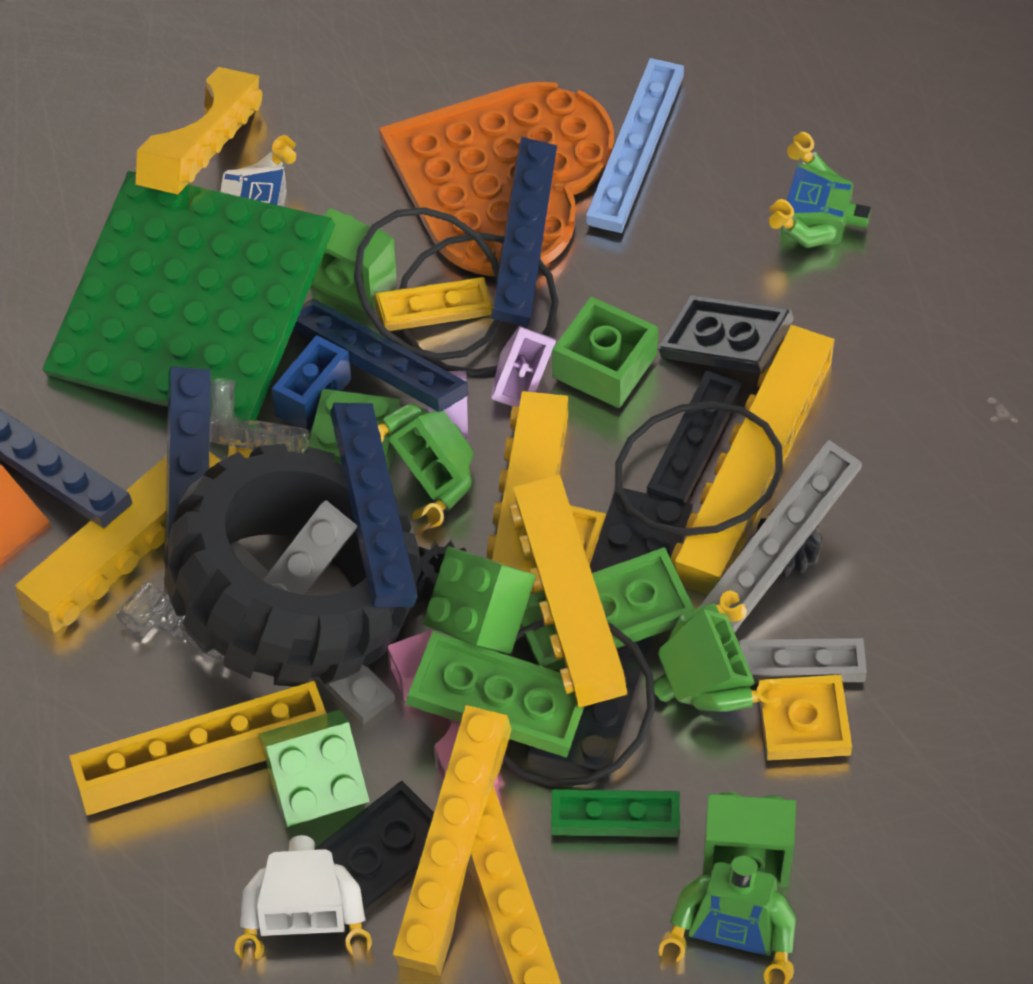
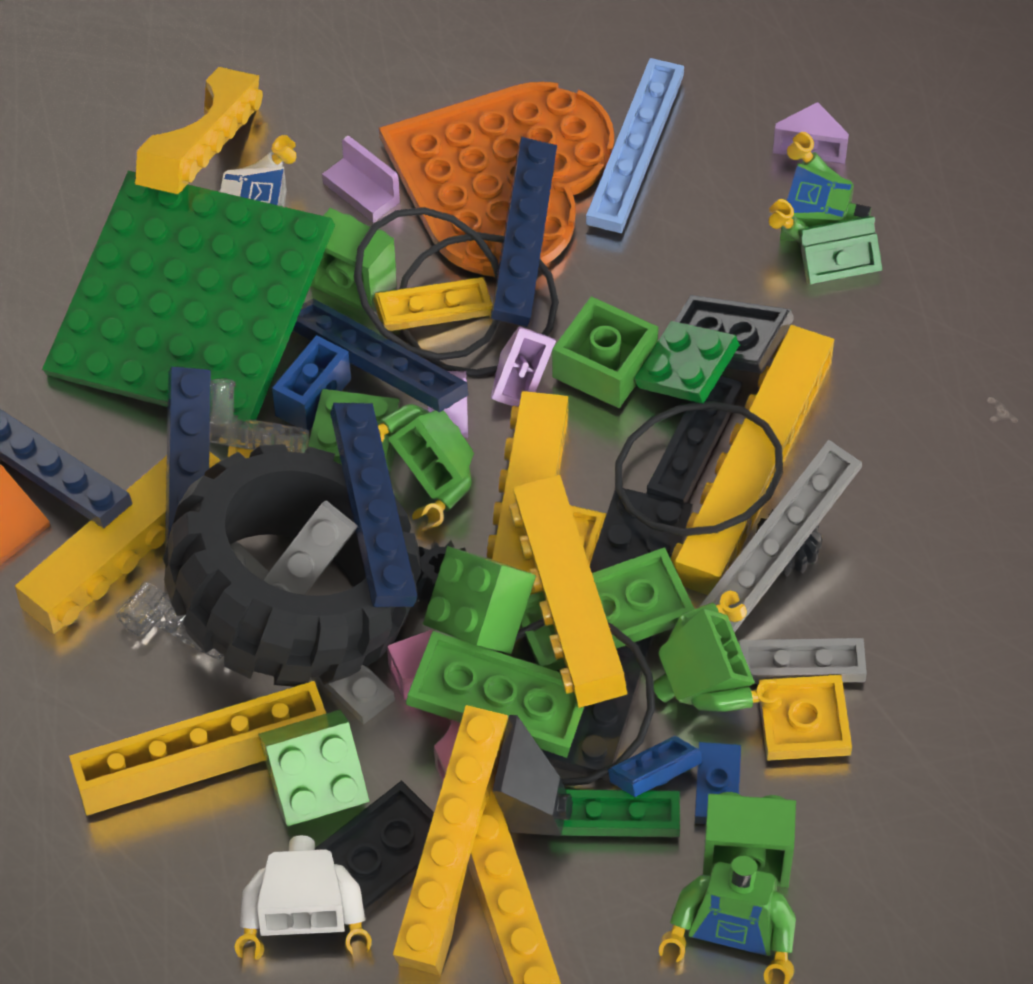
(363, 181): none -> lavender panel
(529, 785): none -> black slope
(655, 766): none -> blue plate
(687, 361): none -> green plate
(716, 774): none -> blue plate
(828, 135): none -> lavender slope
(840, 250): none -> plate

